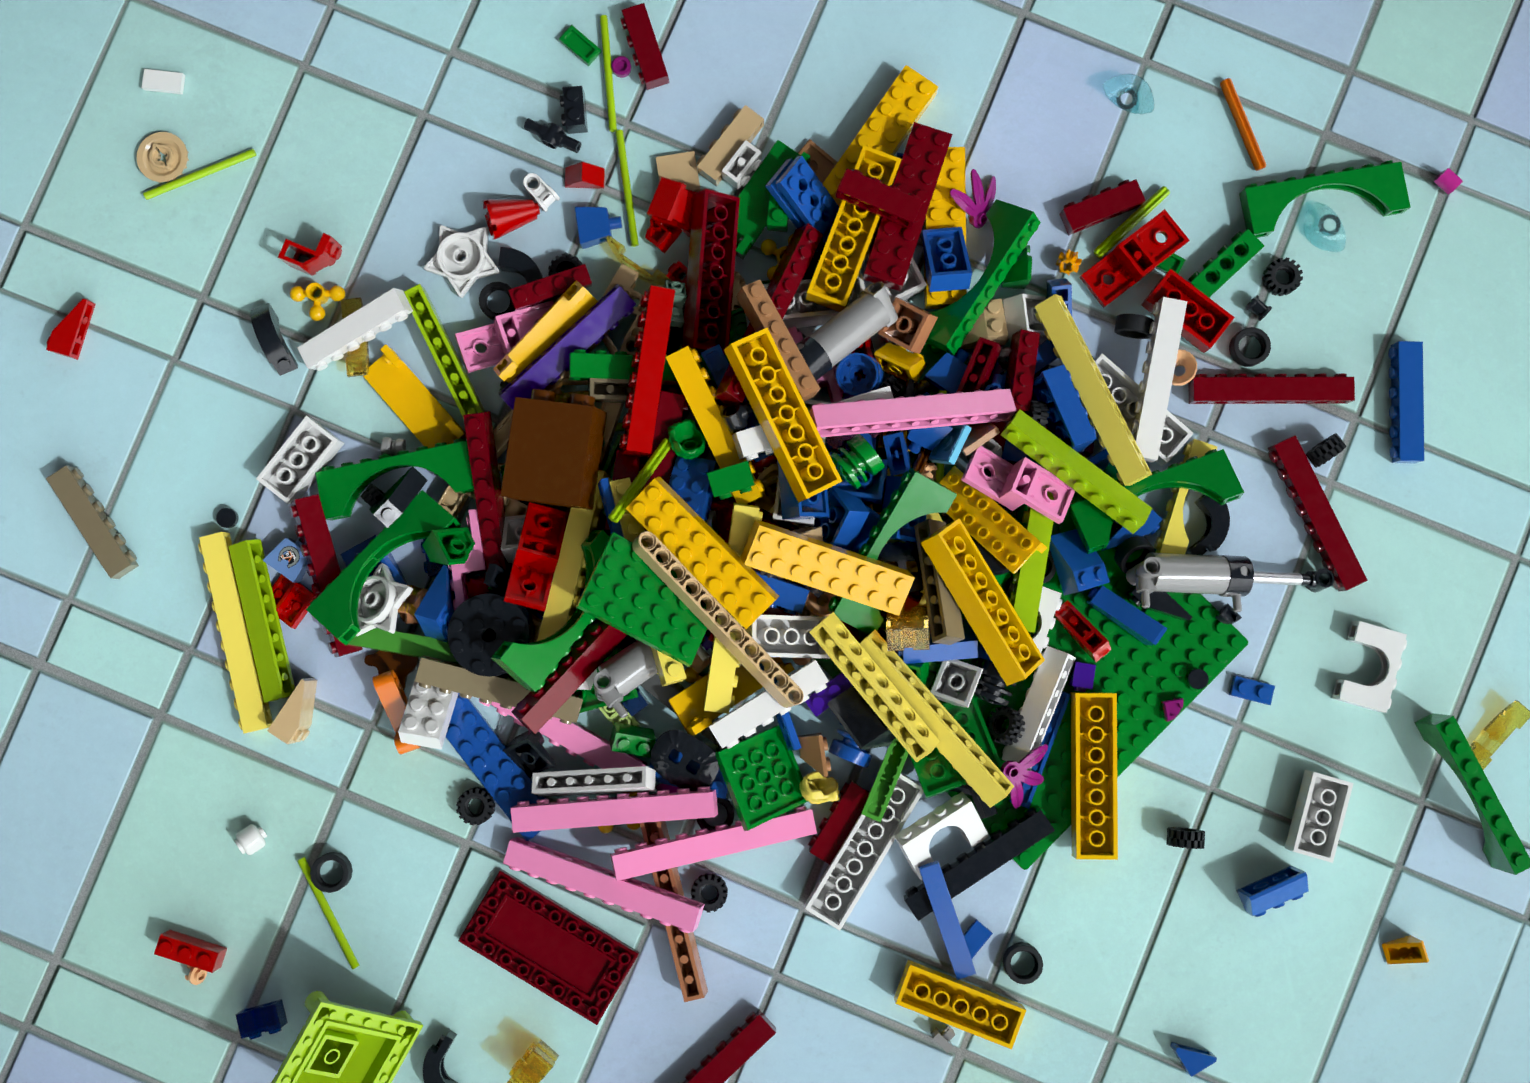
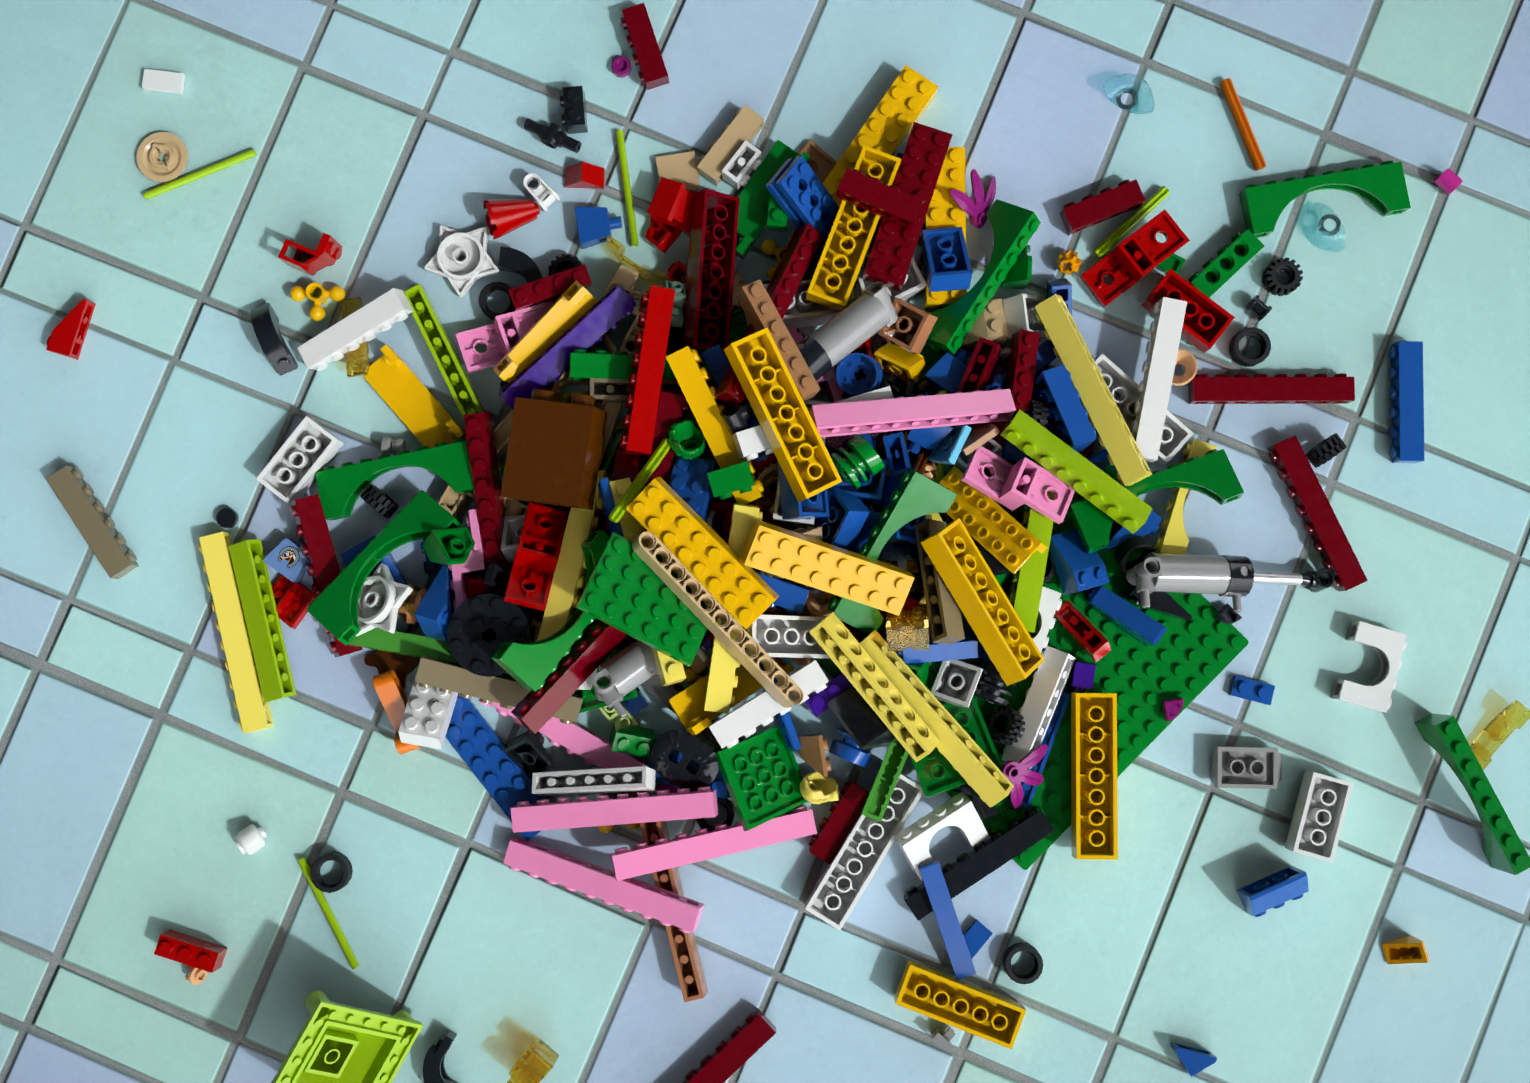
(261, 1018): clear blue brick -> none
(296, 715): tan slope -> none
(398, 497): black slope -> none
(463, 806): black tyre -> none
(548, 947): dark red tile -> none
(580, 45): green tile -> none
(608, 73): lime piece -> none
(718, 883): black tyre -> none
(1133, 326): black tyre -> none
(1185, 838): black tyre -> none
(1197, 679): black tile -> none
(1217, 526): black arch -> none
(1246, 767): none -> light grey slope

